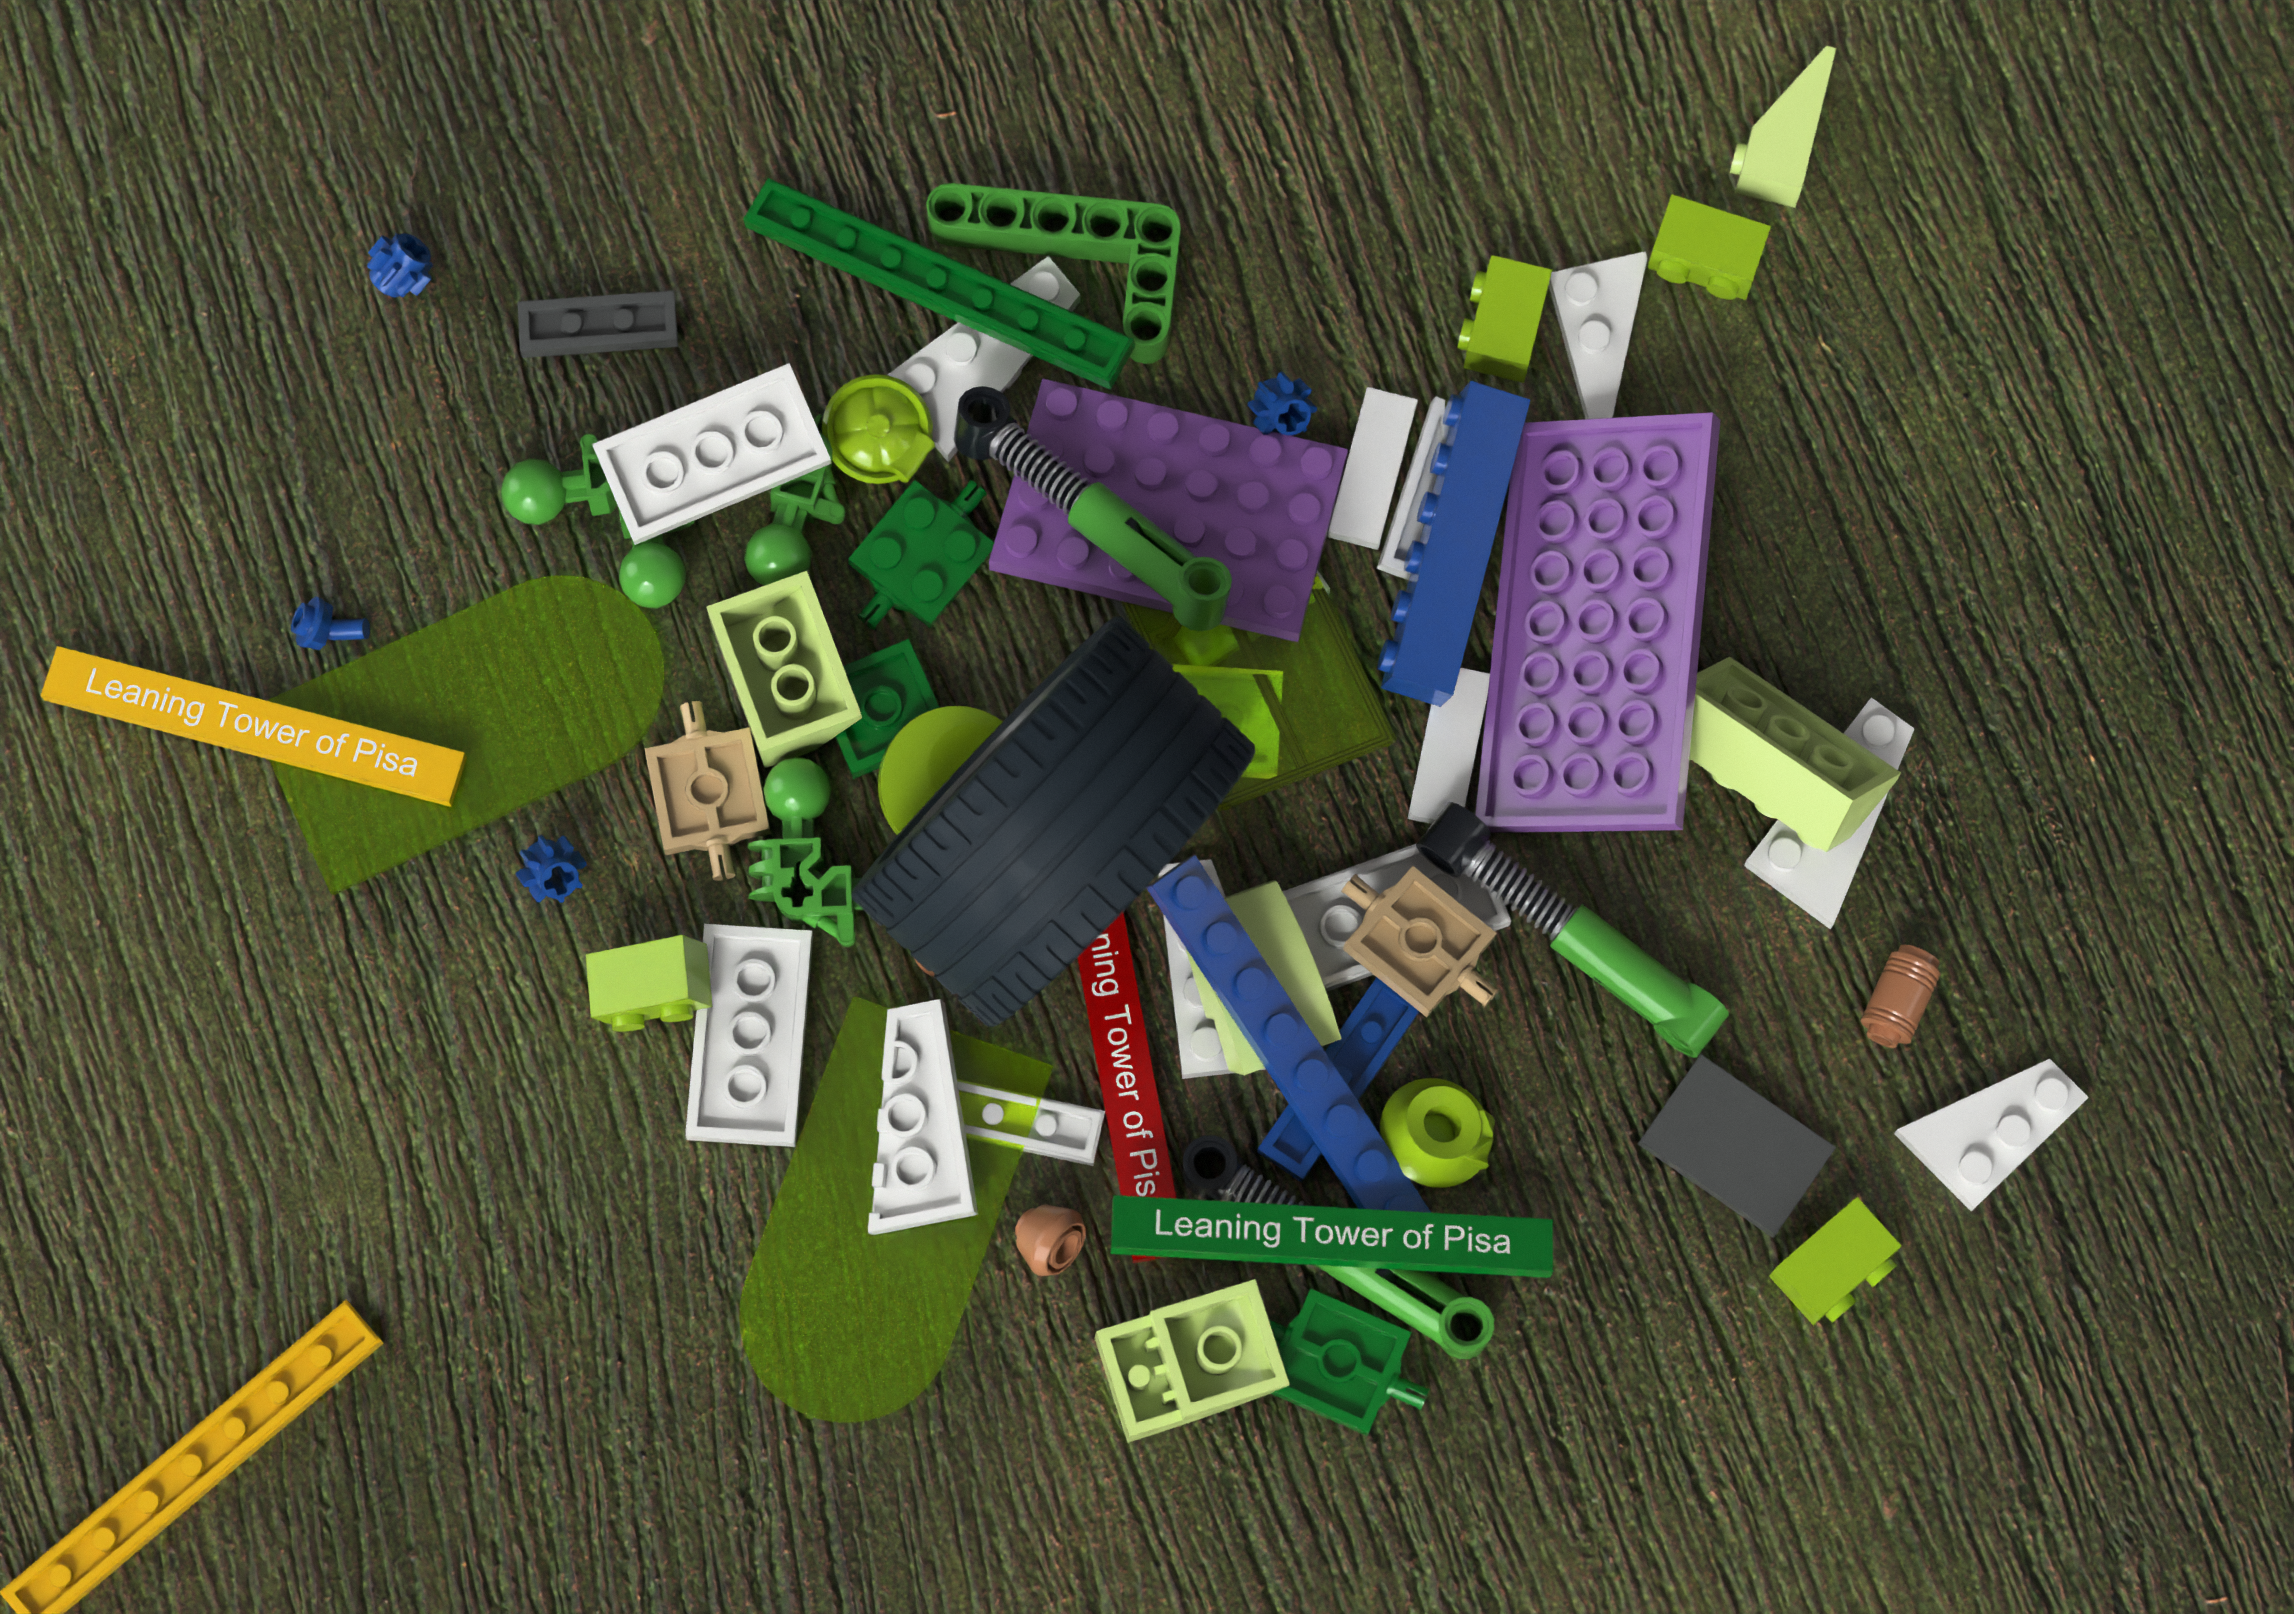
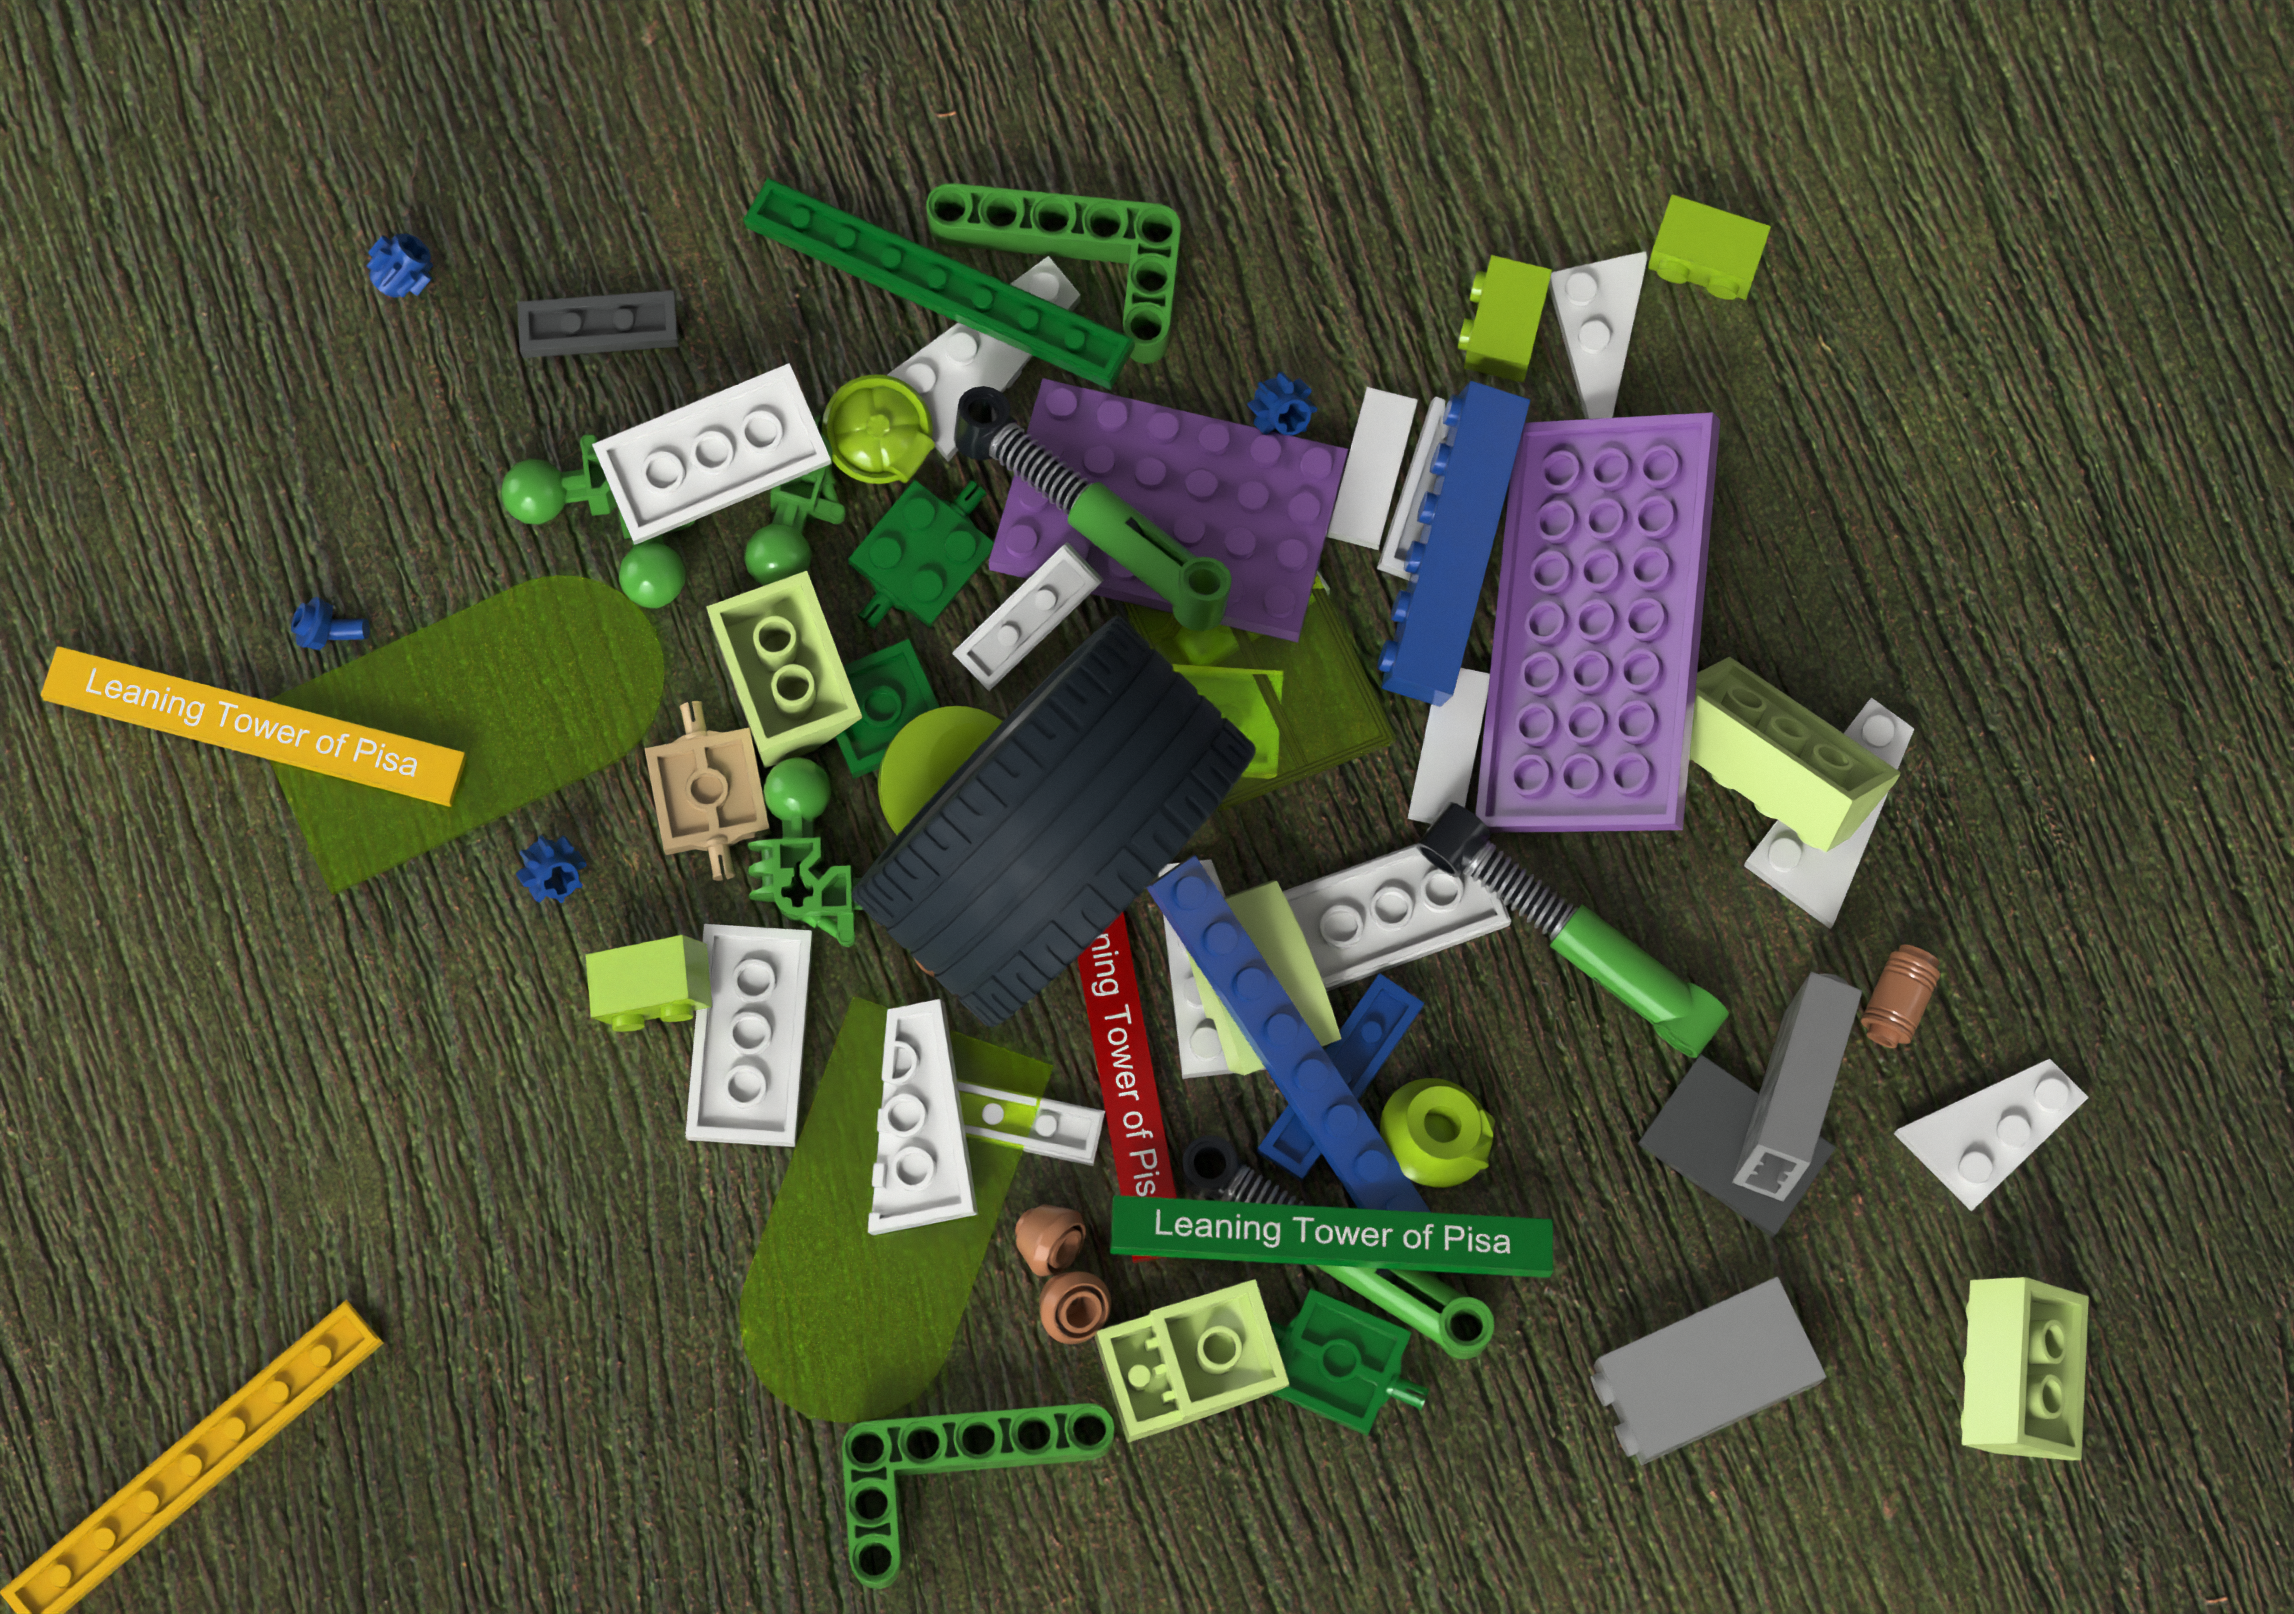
(950, 1457): none -> bright green beam
(1028, 616): none -> white tile
(1074, 1306): none -> nougat cone
(1419, 941): tan plate -> none
(1707, 1371): none -> light grey brick
(1782, 139): yellowish green slope -> none
(1797, 1086): none -> light grey brick
(1836, 1262): lime brick -> none
(2025, 1369): none -> yellowish green slope

